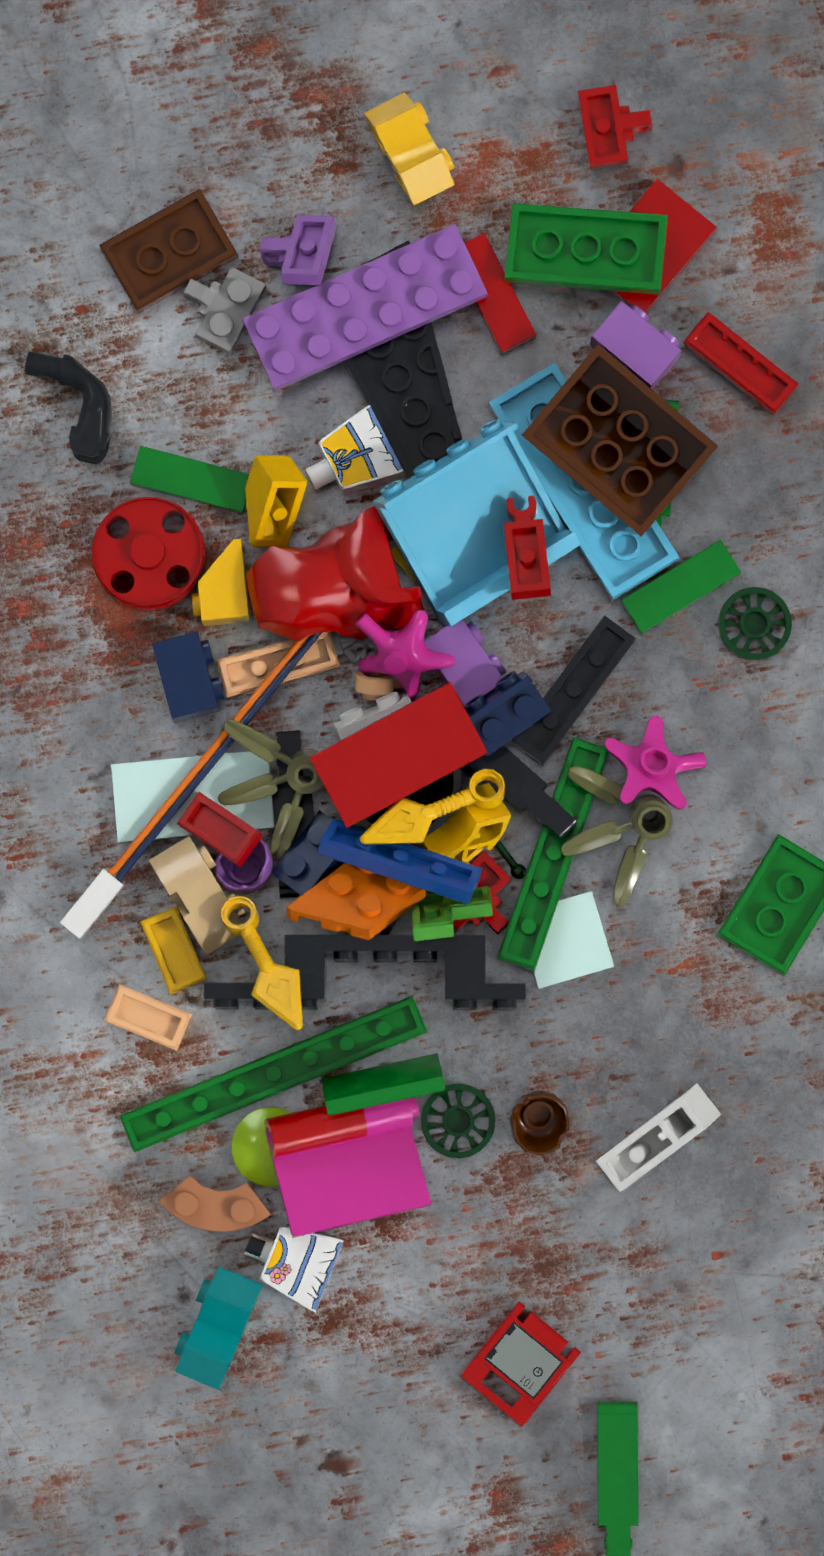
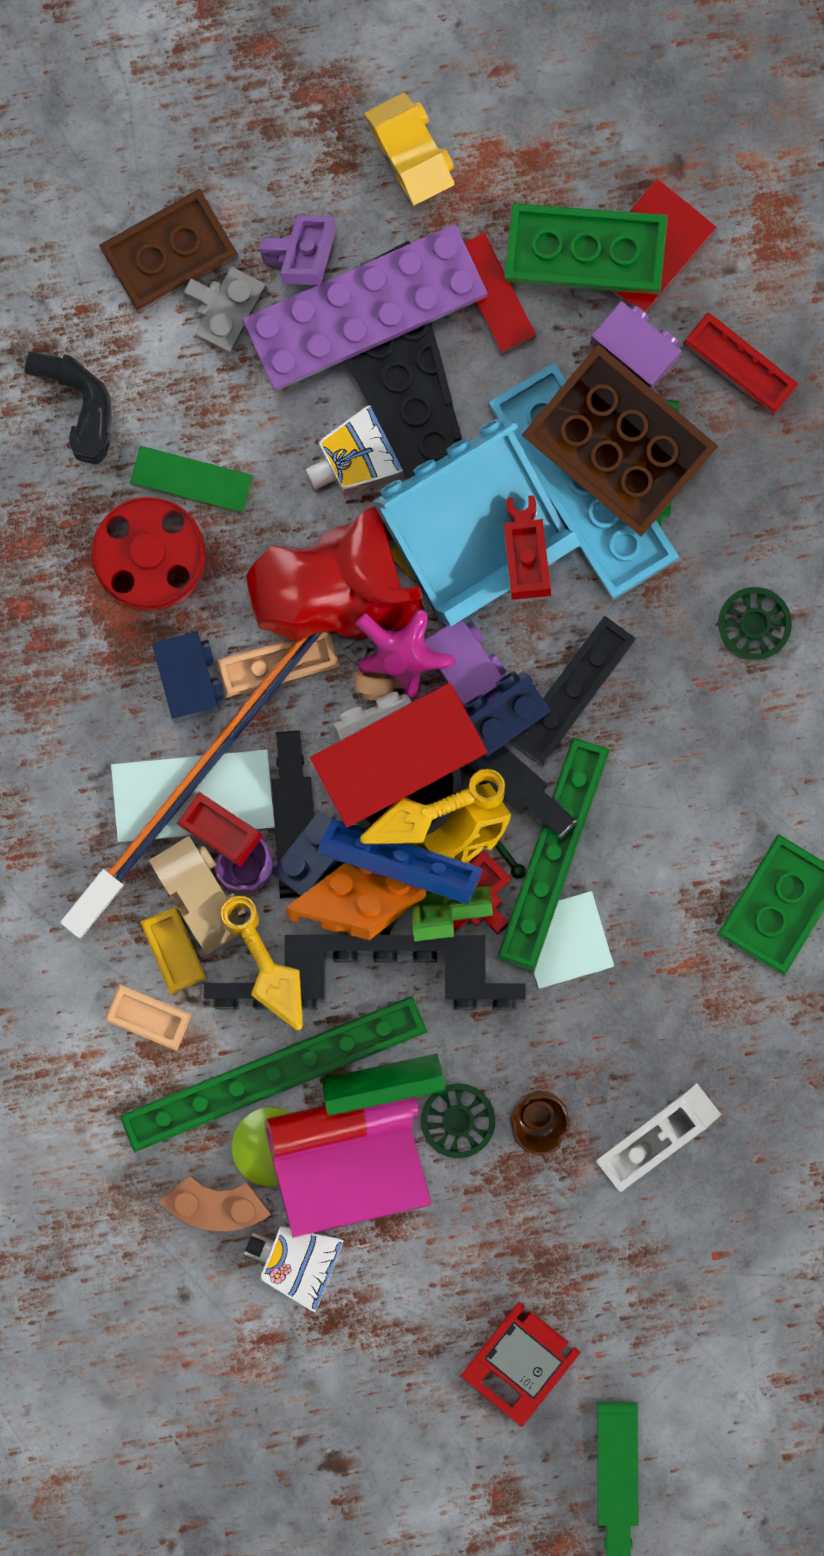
(218, 1328): teal brick -> none
(223, 589): yellow slope -> none
(267, 785): olive plant -> none
(273, 499): yellow slope -> none
(609, 126): red hinge -> none
(610, 832): olive plant -> none
(653, 766): dark pink animal -> none
(680, 587): green tile -> none

